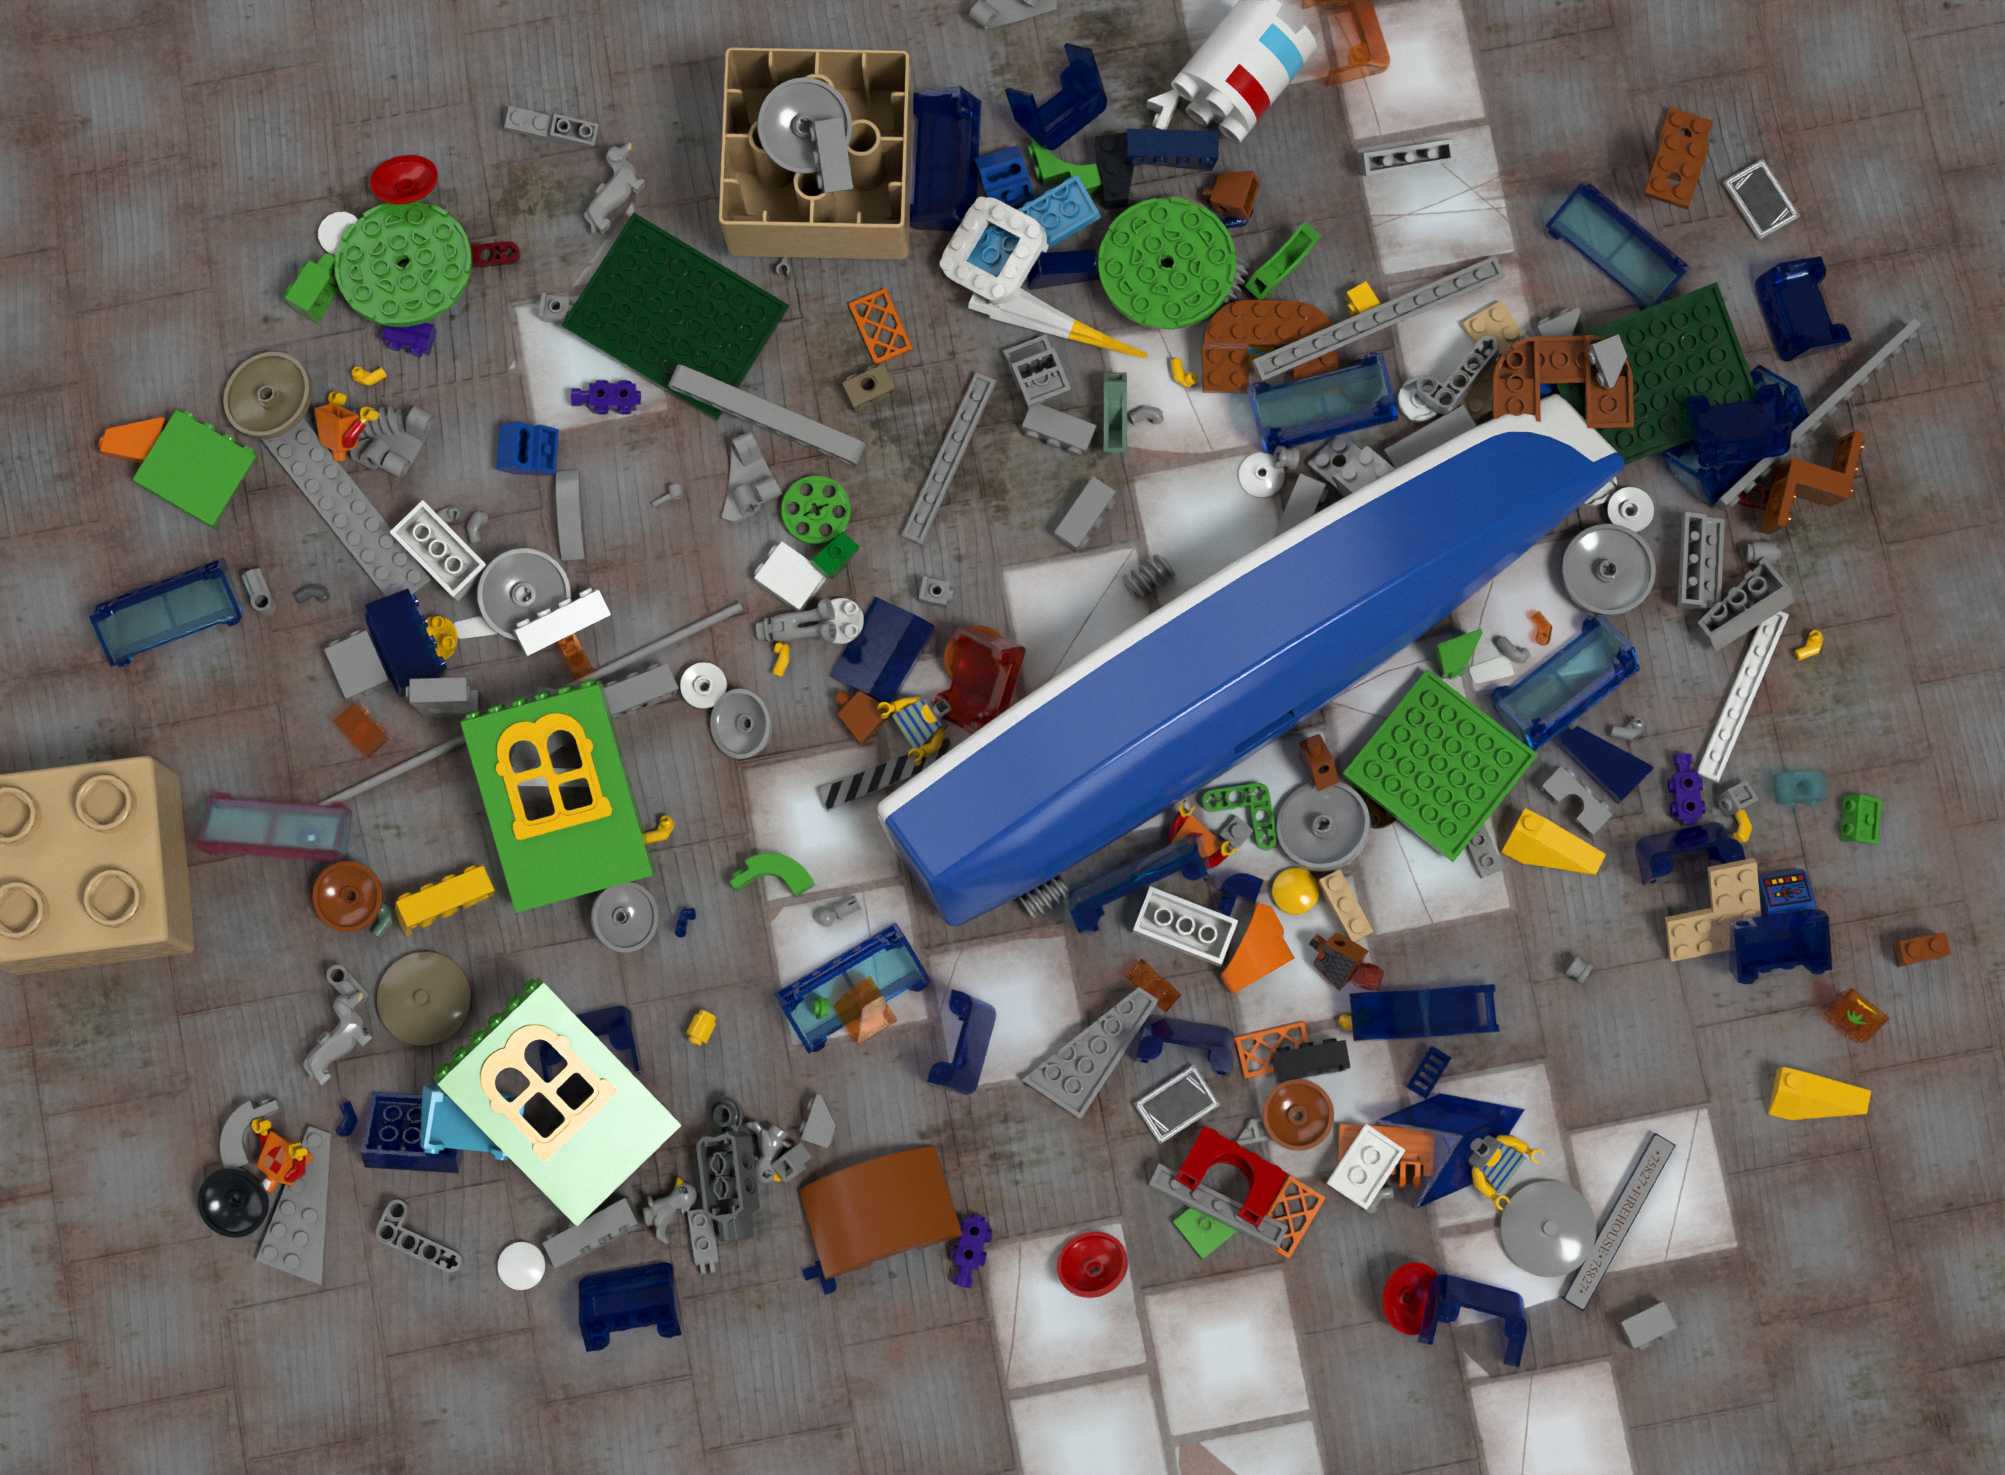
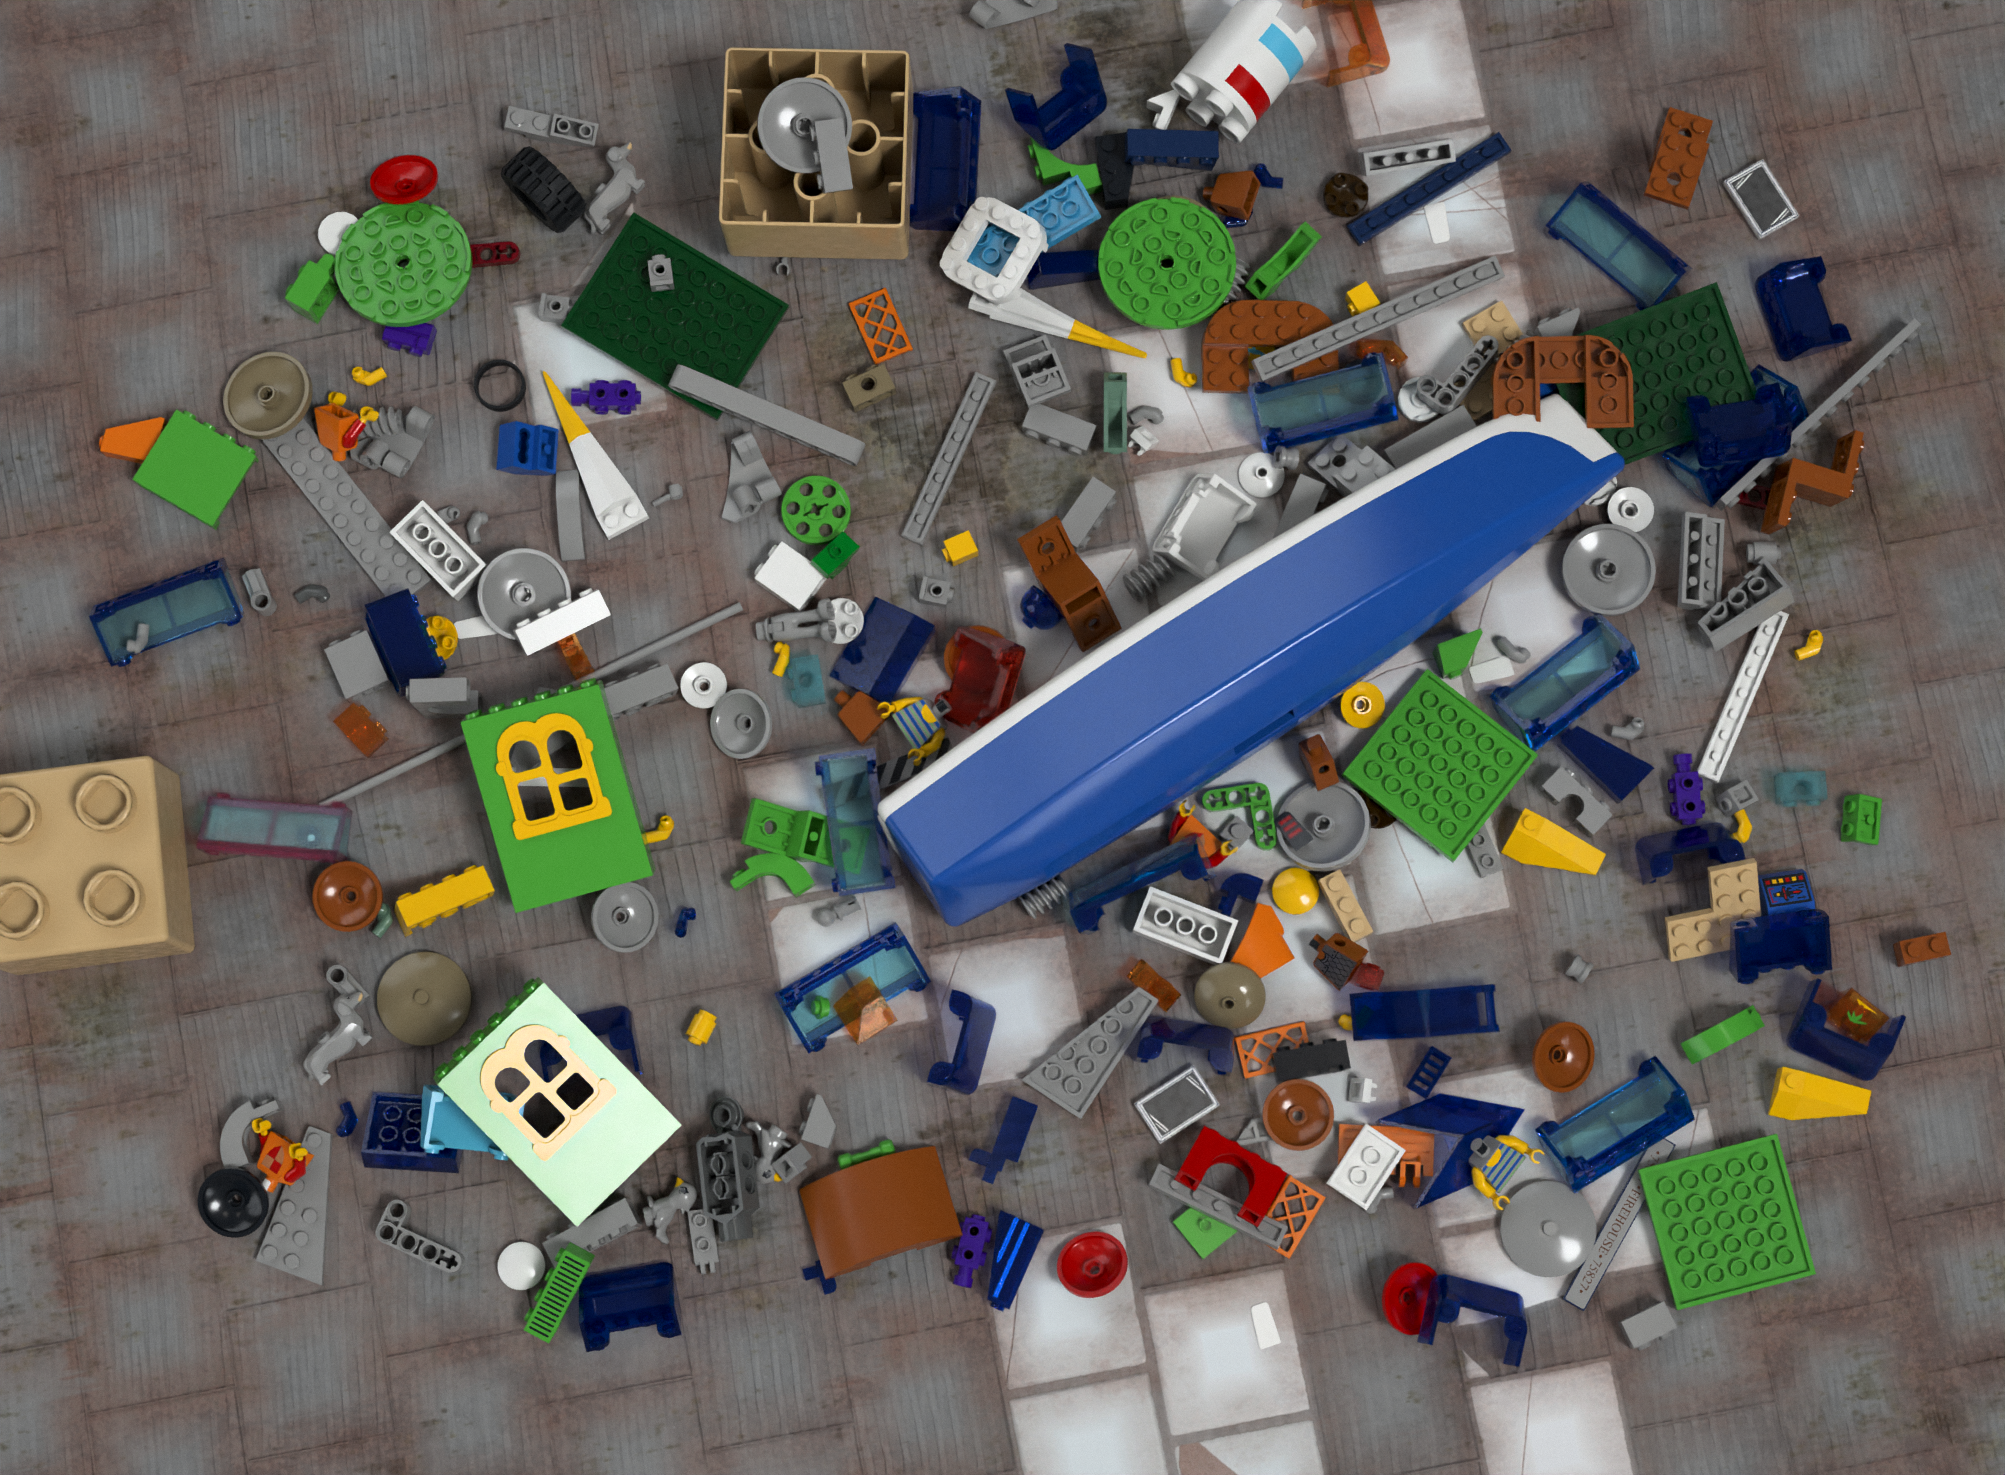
(141, 639): none -> light grey arm
(489, 365): none -> black tyre
(543, 189): none -> black tyre
(559, 1292): none -> bright green brick
(609, 493): none -> white plate
(664, 280): none -> light grey brick
(794, 833): none -> bright green bracket
(807, 667): none -> clear light blue brick
(854, 830): none -> clear light blue windscreen
(885, 1148): none -> bright green piece
(959, 548): none -> yellow brick
(1005, 176): blue piece -> none
(1009, 1139): none -> clear blue piece
(1012, 1254): none -> clear blue slope
(1039, 610): none -> clear blue cylinder
(1069, 584): none -> dark orange bracket
(1144, 439): none -> white tile
(1202, 524): none -> white windscreen
(1233, 983): none -> dark tan dish
(1264, 1326): none -> white sticker
(1266, 179): none -> clear blue arm
(1293, 830): none -> black sticker
(1345, 195): none -> dark brown dish
(1361, 1090): none -> white tile
(1372, 705): none -> yellow dish
(1392, 352): none -> clear orange slope
(1428, 189): none -> dark blue tile
(1437, 222): none -> white sticker
(1544, 629): clear orange arm -> none
(1572, 1056): none -> dark orange dish
(1609, 359): light grey slope -> none
(1617, 1126): none -> windscreen
(1722, 1034): none -> bright green arch
(1726, 1221): none -> bright green plate
(1834, 1050): none -> clear blue windscreen

